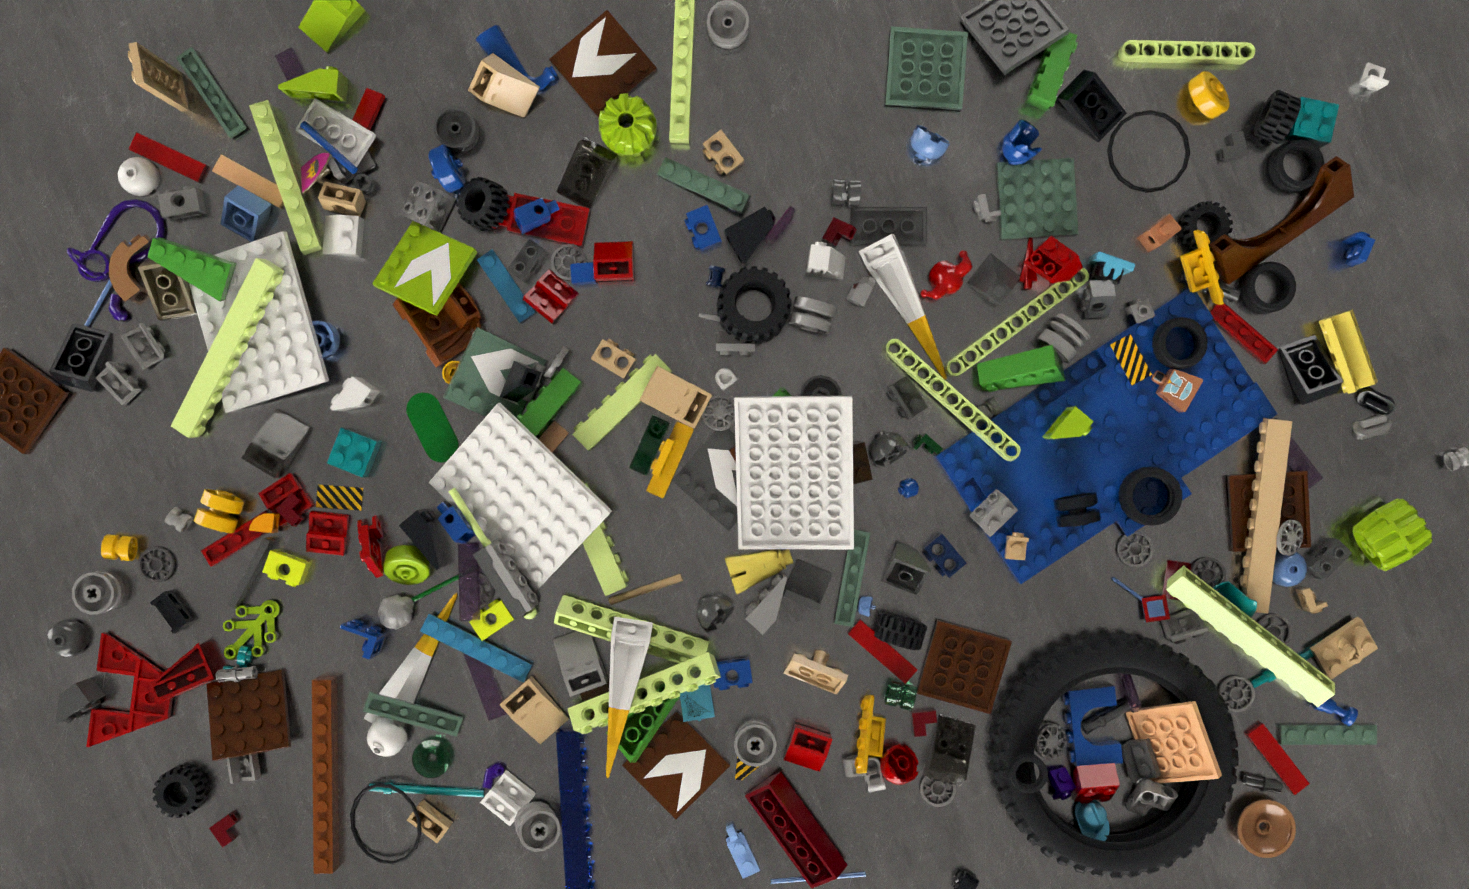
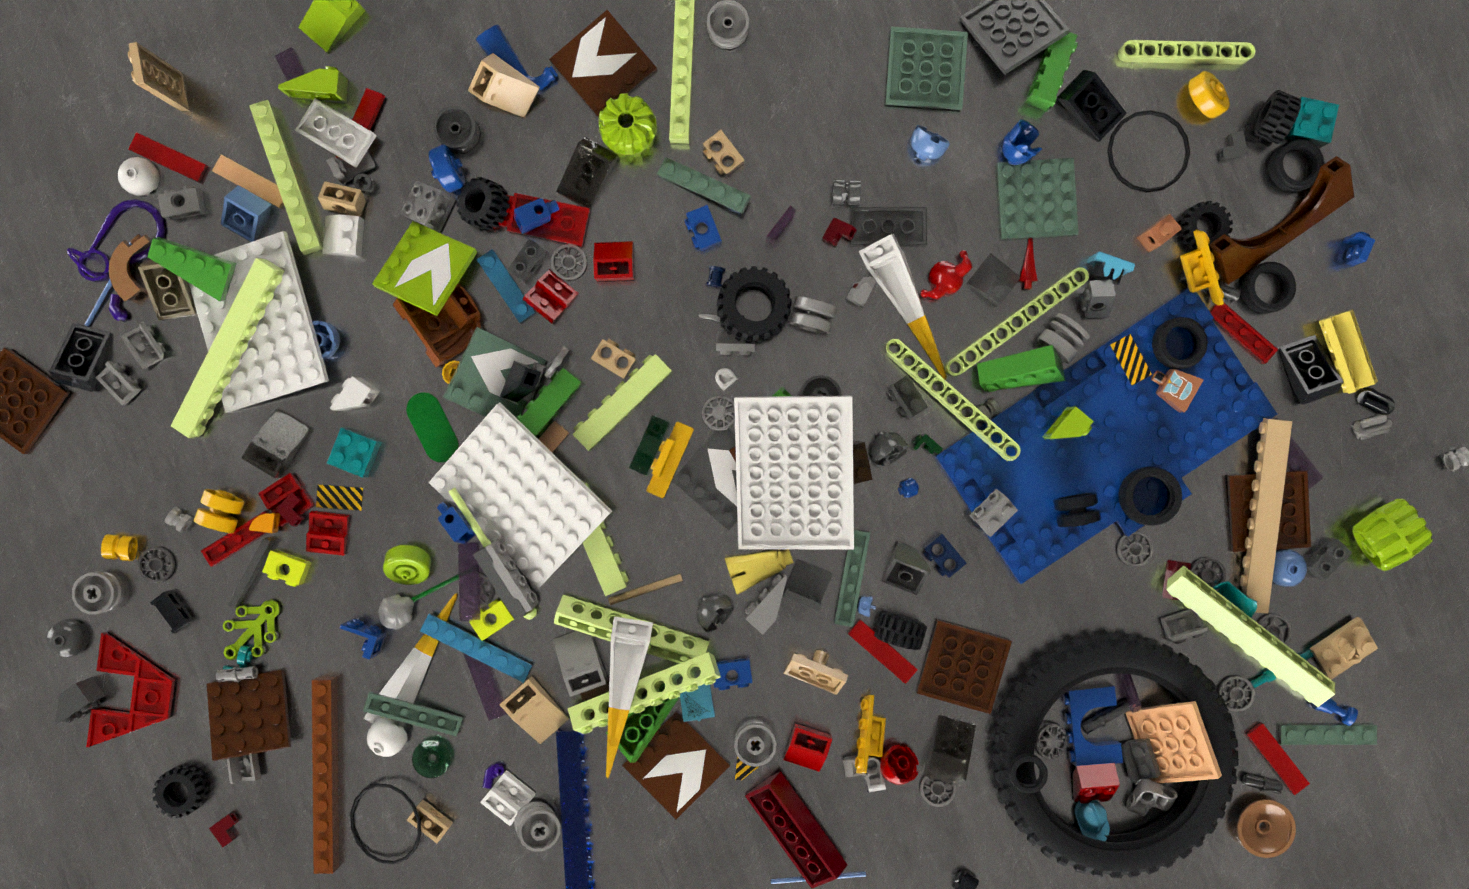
(182, 676): red wedge -> none
(211, 92): sand green plate -> none
(315, 170): shield -> none
(330, 148): blue bar -> none
(371, 547): red plate -> none
(425, 535): black slope -> none
(431, 790): teal bar -> none
(582, 273): blue panel -> none
(675, 397): tan slope -> none
(741, 852): light blue hinge -> none
(750, 234): black slope -> none
(825, 261): white wedge -> none
(900, 695): clear green wheel -> none
(920, 718): dark red piece -> none
(981, 206): light grey bracket -> none
(1016, 546): tan bracket -> none
(1054, 261): red slope -> none
(1062, 783): dark purple bracket -> none
(1140, 309): light grey bracket -> none
(1154, 607): piece -> none
(1289, 537): light grey wheel -> none
(1307, 600): tan bracket -> none
(1373, 82): white bracket -> none

